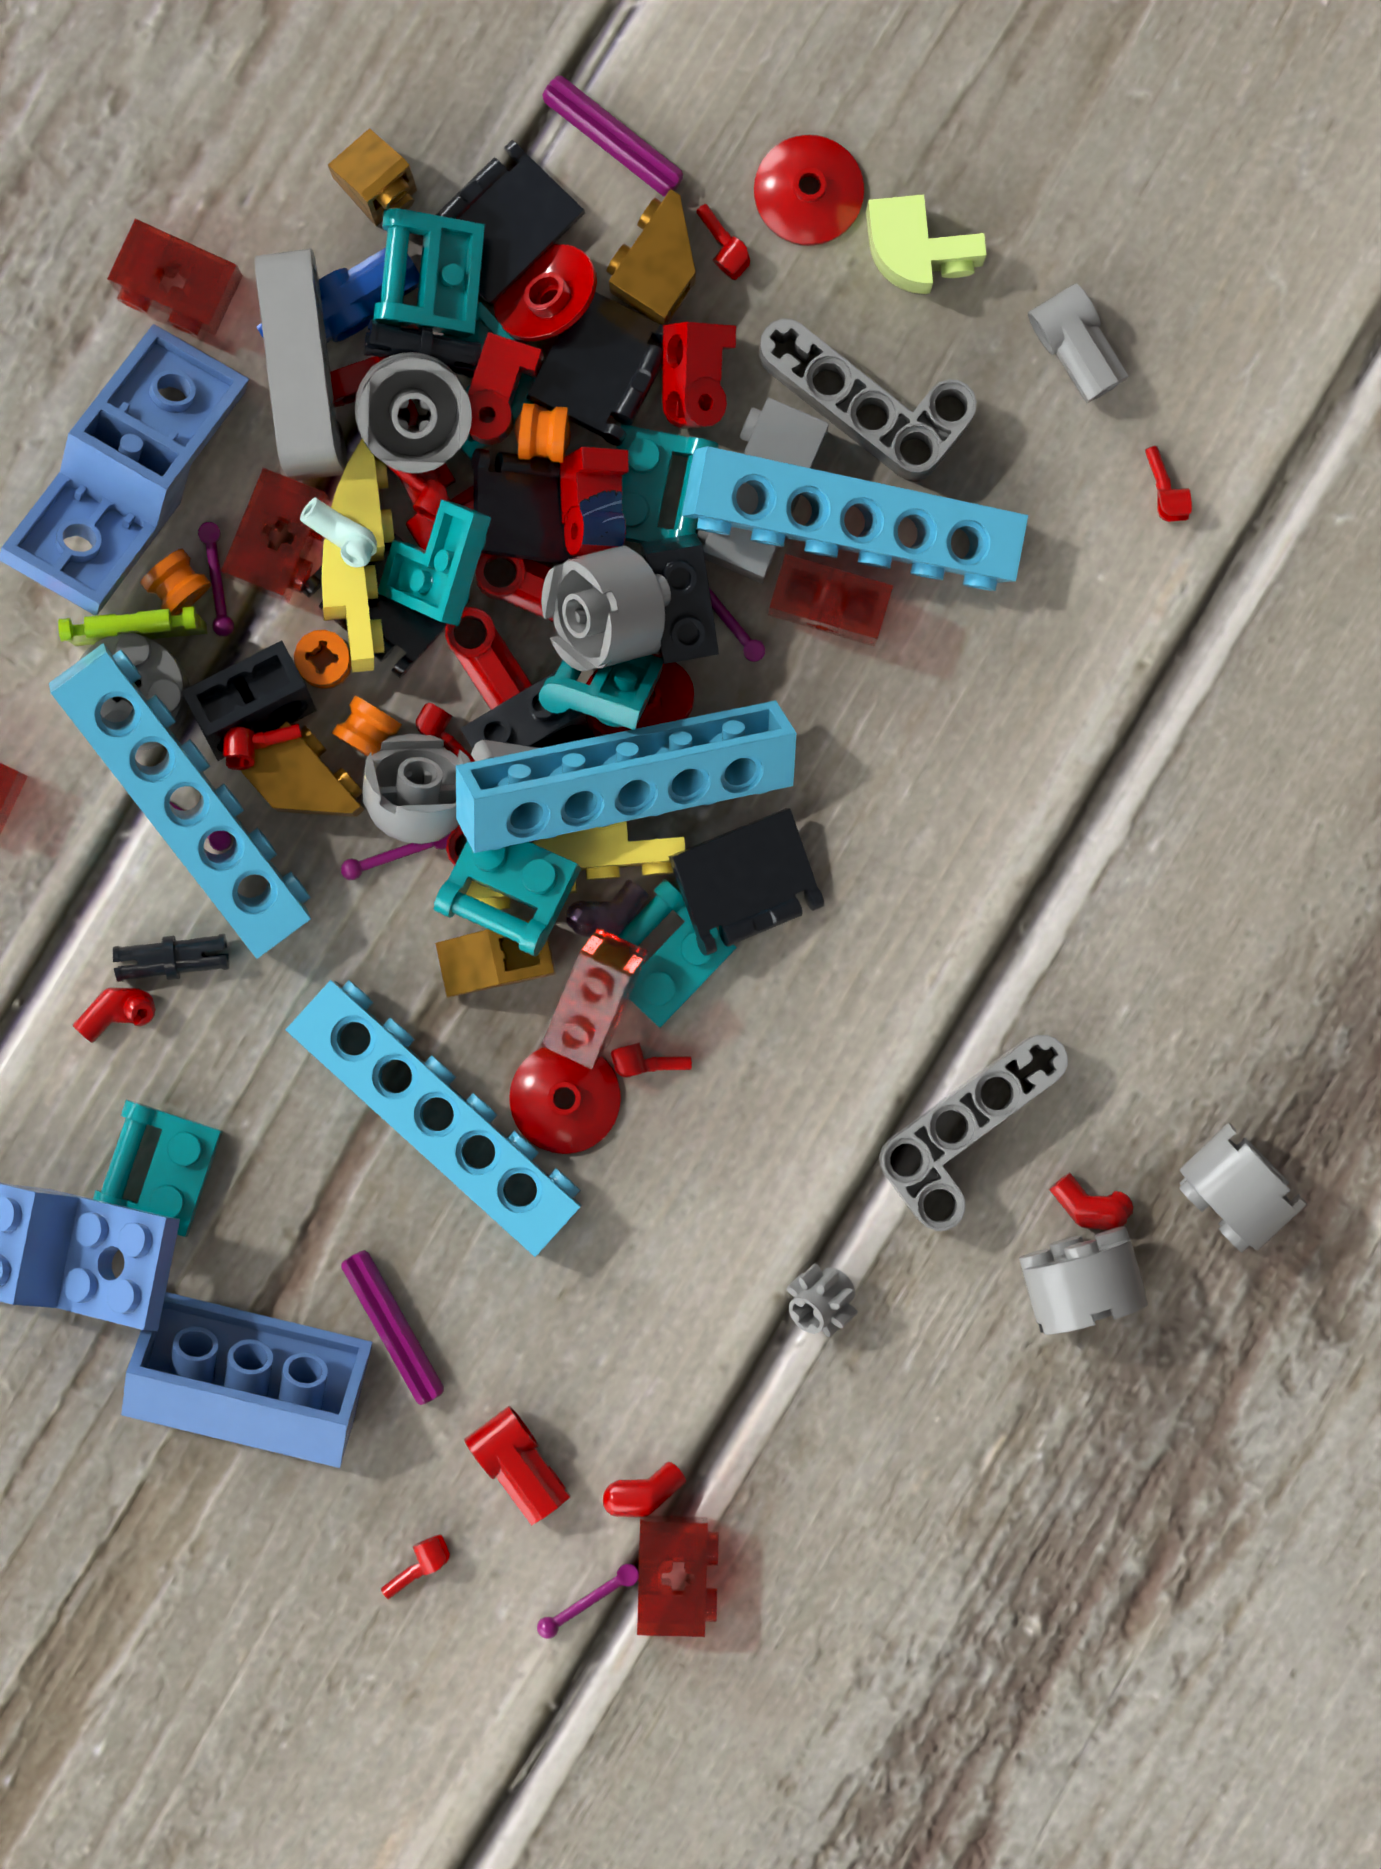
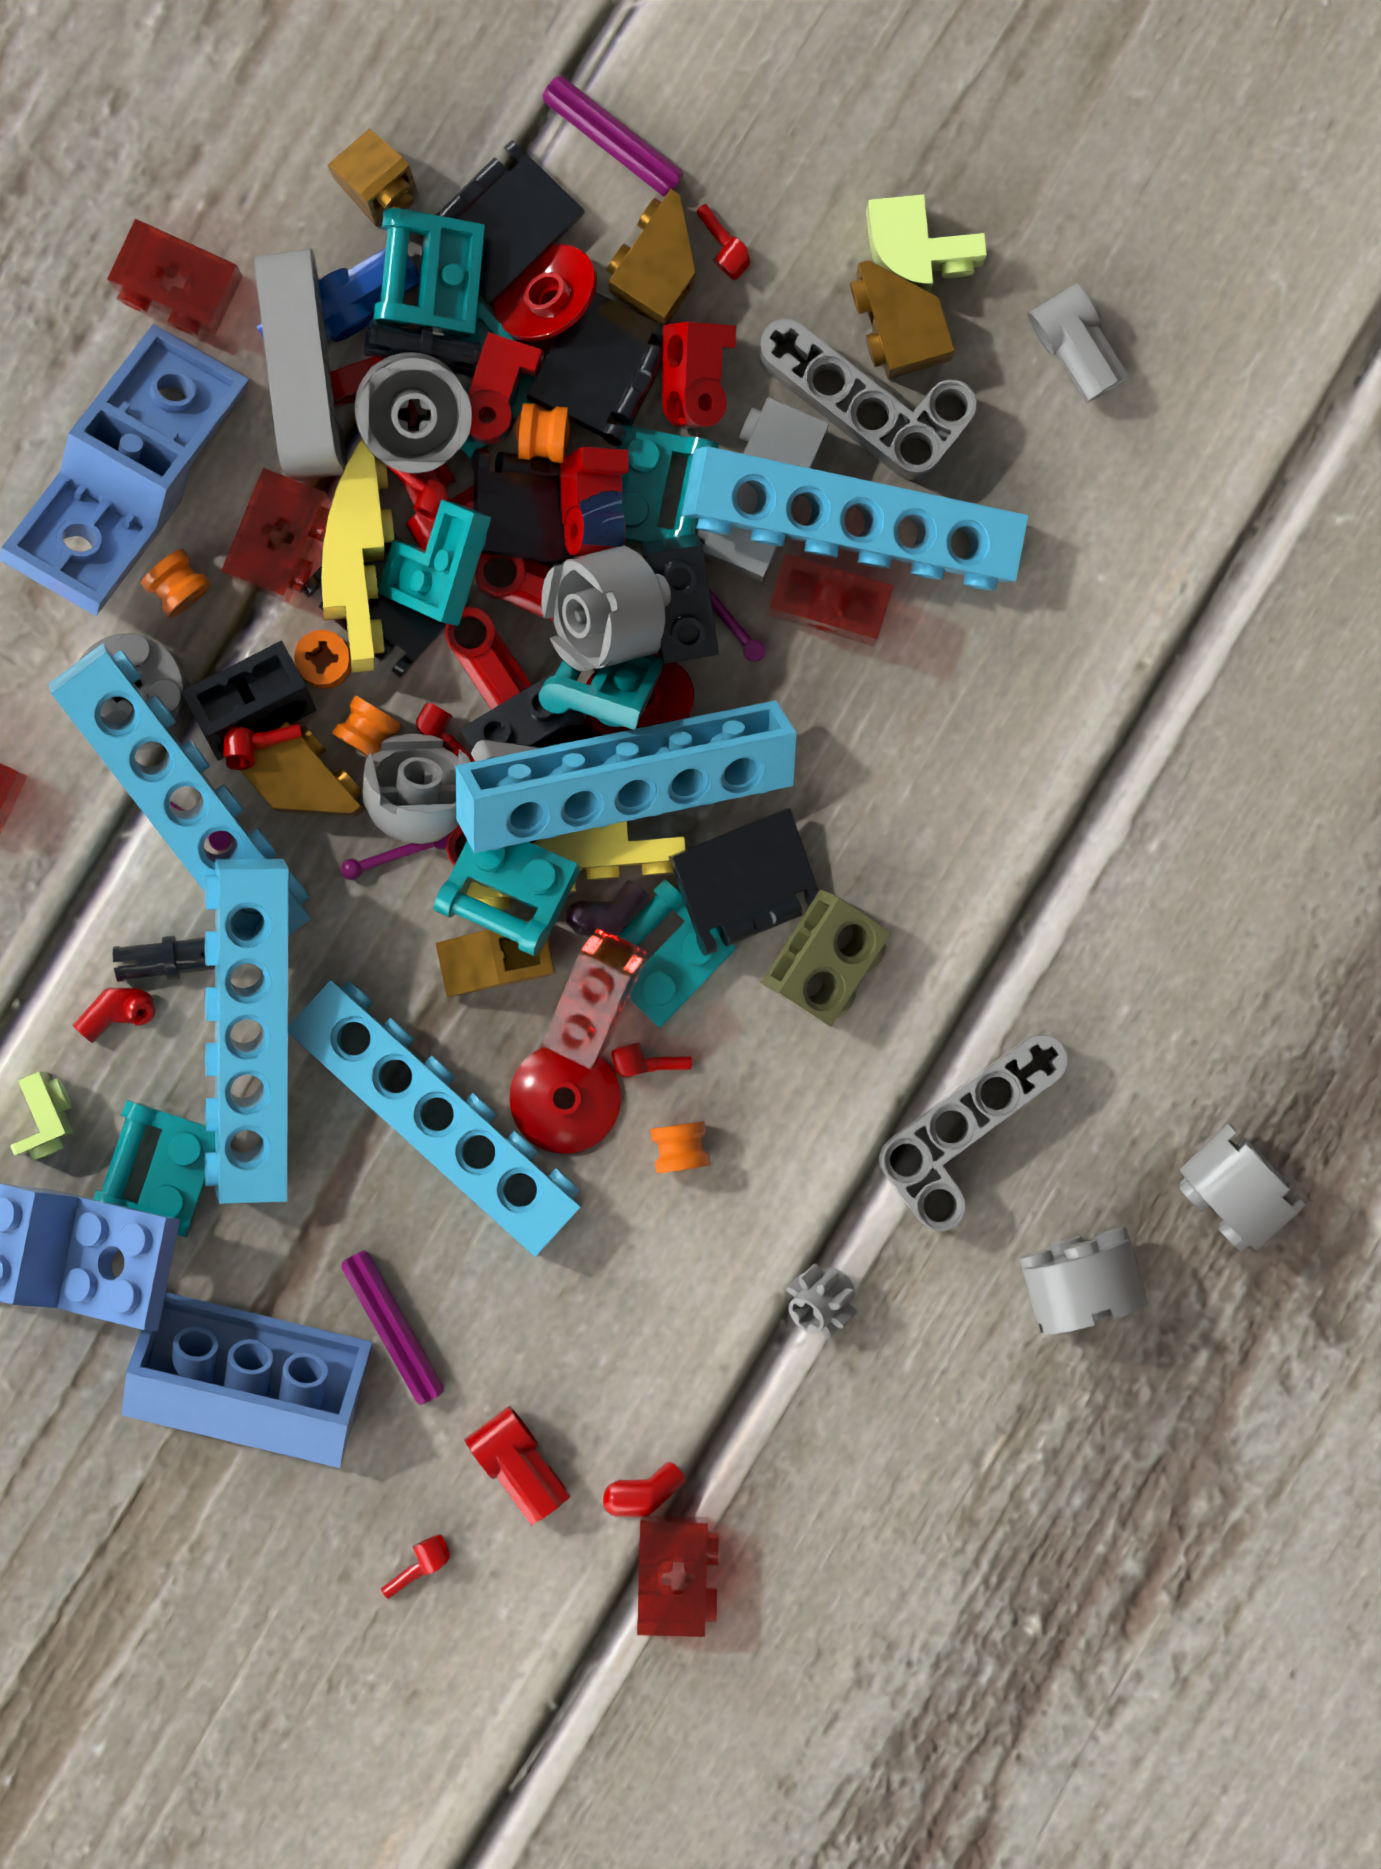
(48, 1105): none -> yellowish green bracket
(151, 624): lime piece -> none
(210, 535): magenta hinge -> none
(261, 1172): none -> medium azure brick
(355, 541): light aqua arm -> none
(626, 1575): magenta hinge -> none
(680, 1147): none -> orange wheel
(801, 216): red dish -> none
(815, 949): none -> olive brick
(904, 321): none -> pearl gold slope
(1092, 1211): red arm -> none
(1171, 503): red hand -> none

